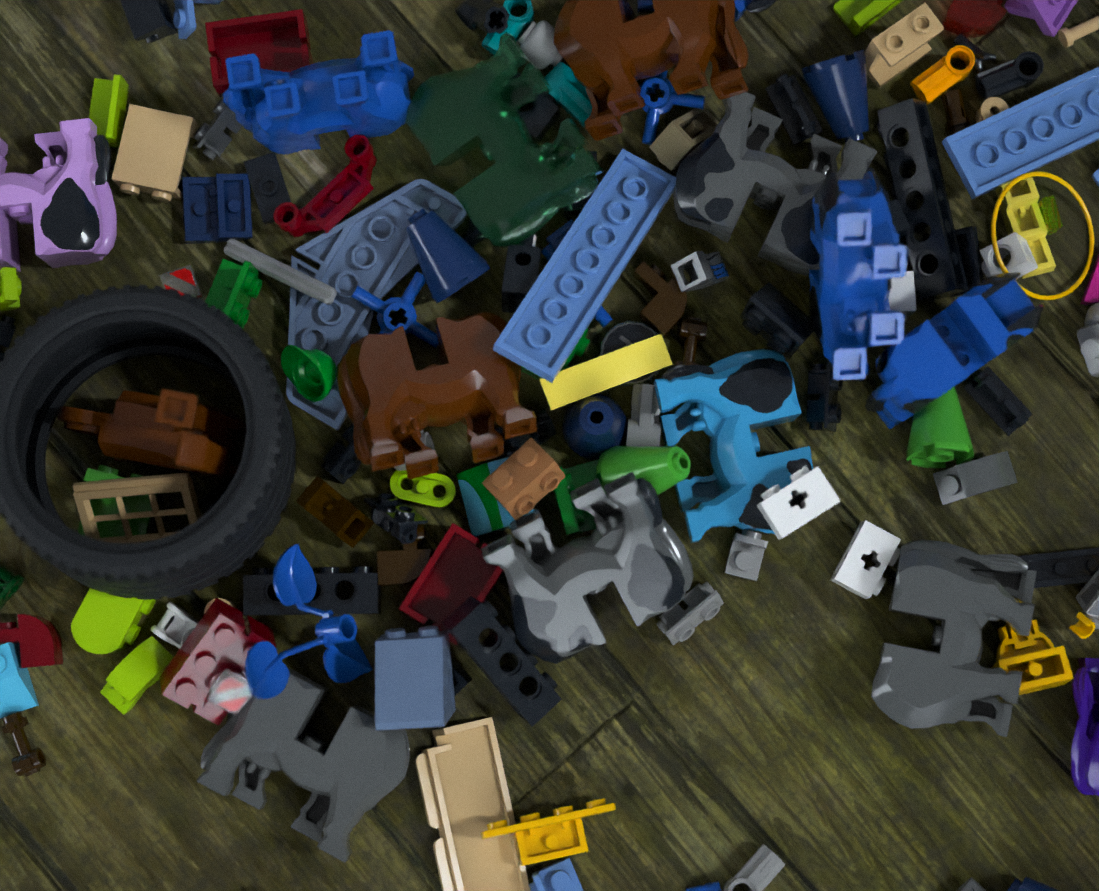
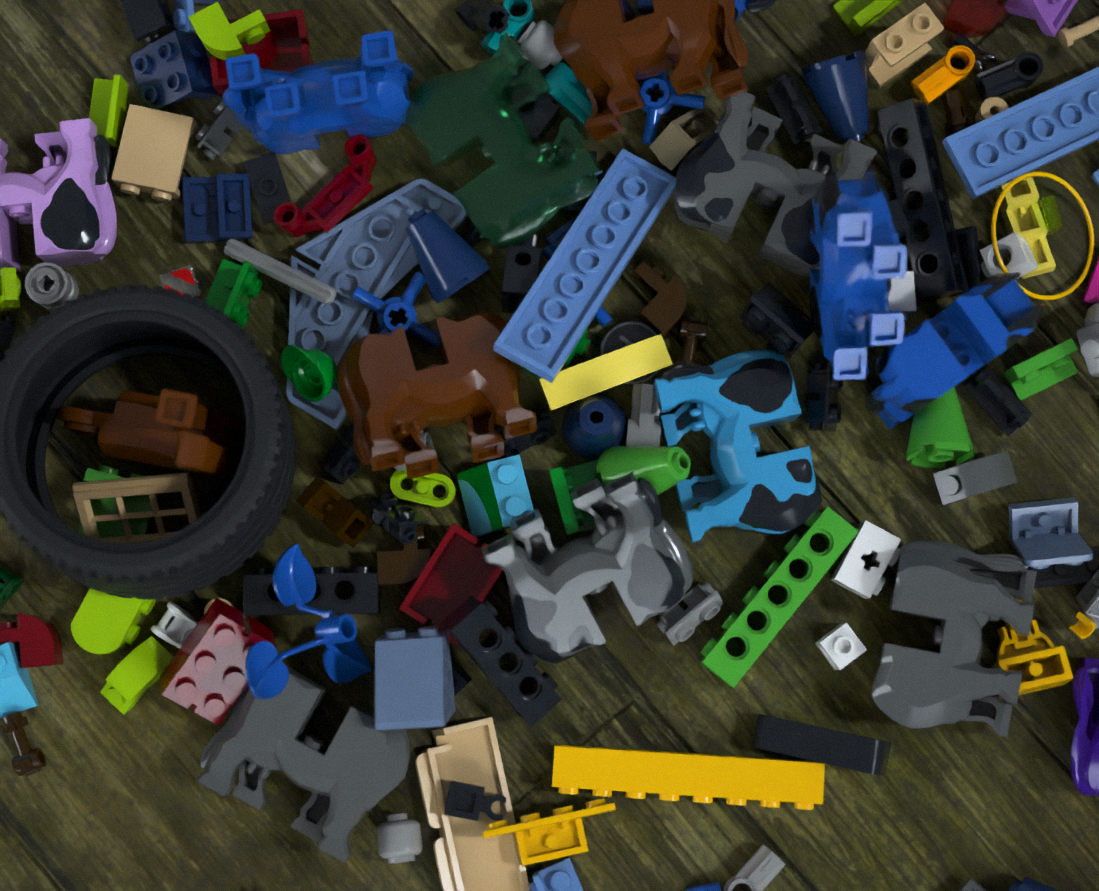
(50, 285): none -> light grey wheel
(173, 70): none -> dark blue bracket
(227, 39): none -> lime brick
(230, 692): clear tile -> none
(399, 839): none -> light grey head
(467, 801): none -> black plate
(524, 479): medium nougat bracket -> none
(689, 775): none -> yellow brick
(702, 268): dark grey leg -> none
(745, 555): light grey bracket -> none
(817, 499): white brick -> none
(822, 745): none -> black beam
(838, 535): none -> bright green brick
(840, 646): none -> white brick
(1042, 370): none -> bright green bracket
(1047, 533): none -> sand blue bracket

